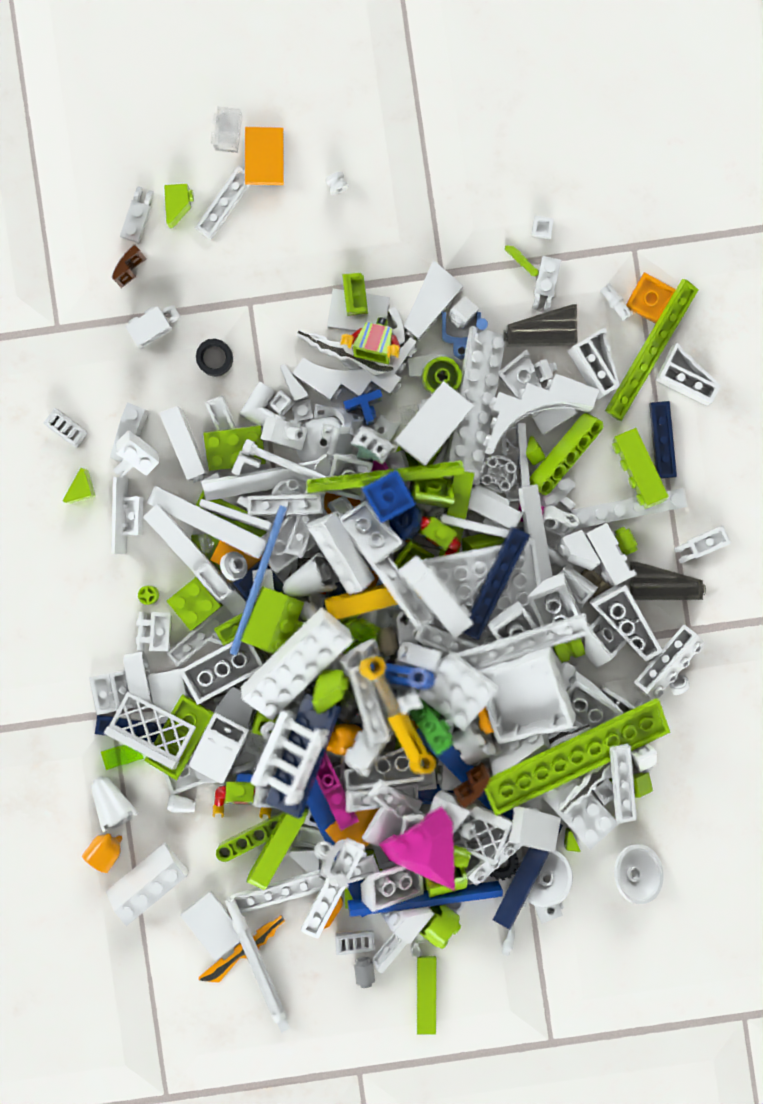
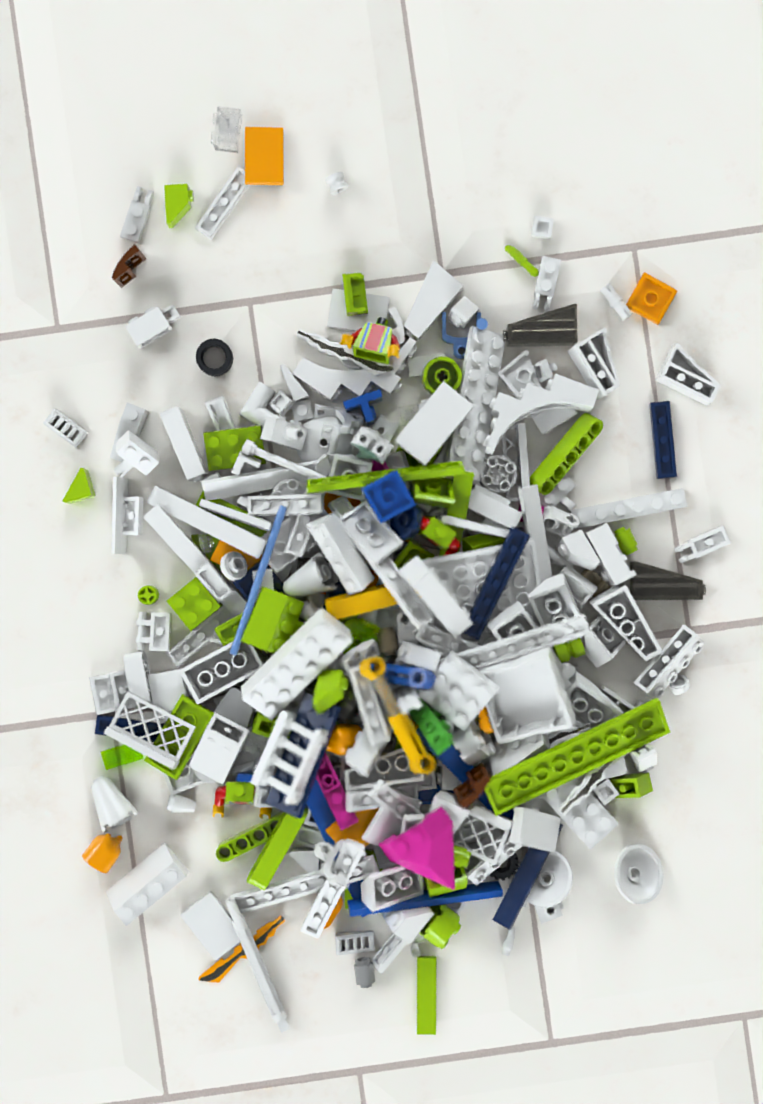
(266, 728): white plate -> none
(467, 831): white hinge -> none
(534, 451): lime slope -> none
(570, 842): lime slope -> none
(623, 783): white tile -> none
(639, 468): lime brick -> none
(651, 350): lime tile -> none

